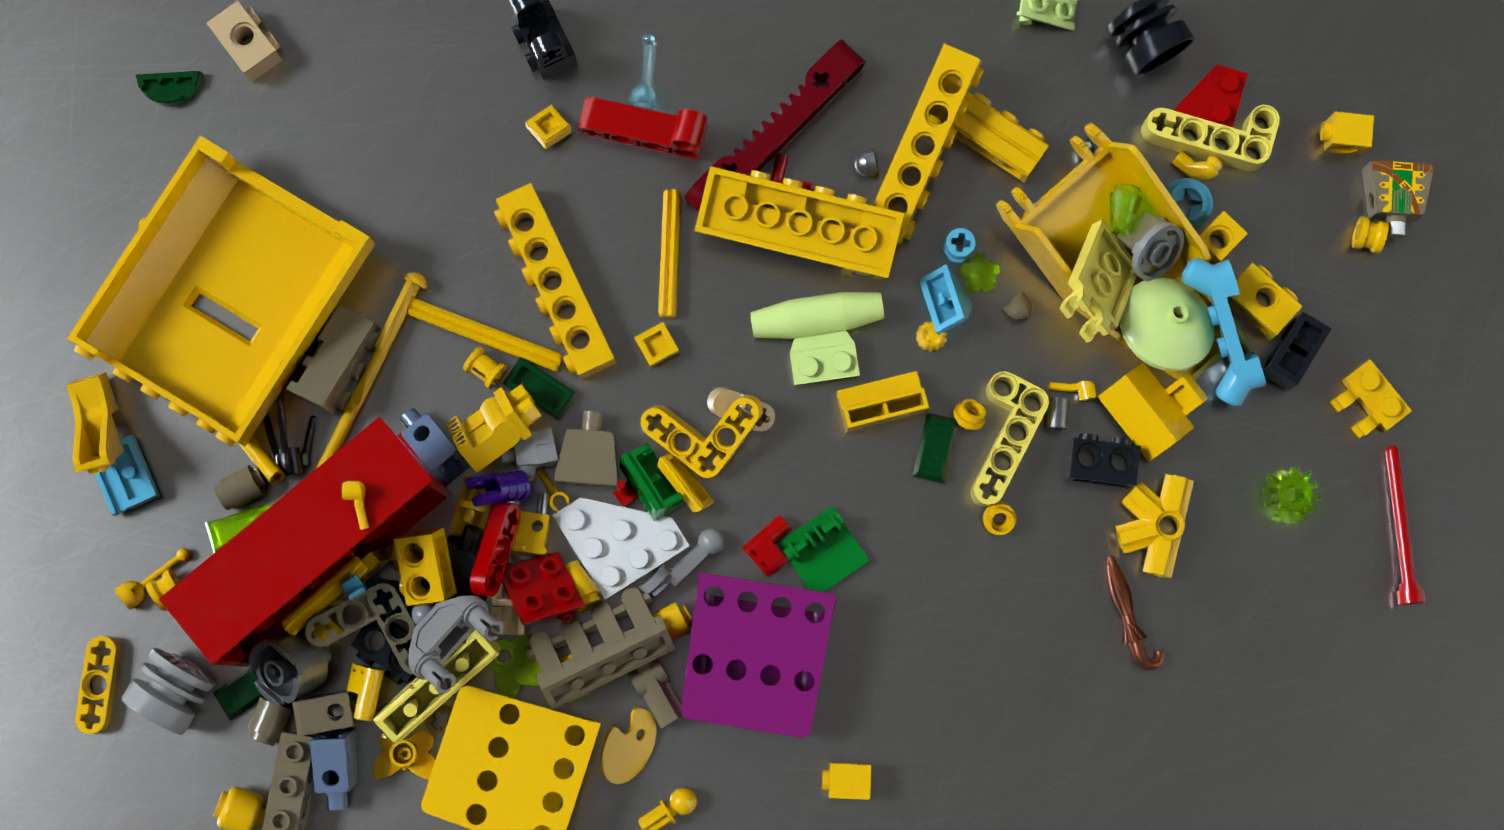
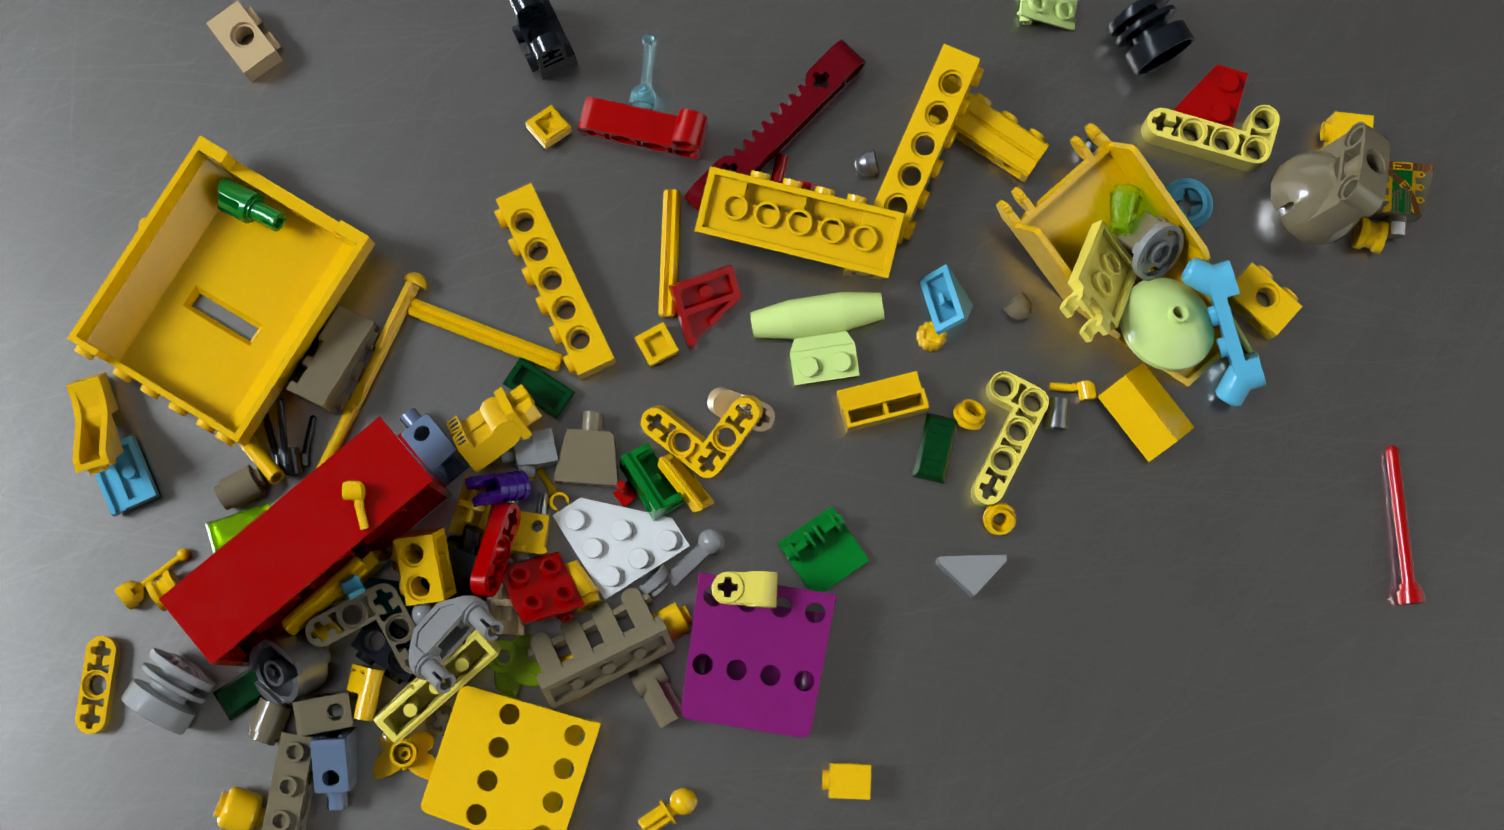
(170, 88): dark green tile -> none
(247, 205): none -> green arm
(484, 367): yellow bush -> none
(622, 753): yellow piece -> none
(703, 300): none -> red wing
(753, 588): none -> light yellow piece
(763, 548): red piece -> none
(968, 243): medium azure bush -> none
(971, 571): none -> light grey slope
(979, 273): clear neon green plant -> none
(1102, 470): black brick -> none
(1123, 600): copper piece -> none
(1146, 531): yellow piece -> none
(1186, 393): yellow plate -> none
(1198, 170): yellow arm -> none
(1228, 231): yellow brick -> none
(1279, 494): clear neon green gear -> none
(1295, 350): black brick -> none
(1332, 188): none -> dark tan piece
(1375, 396): yellow plate -> none

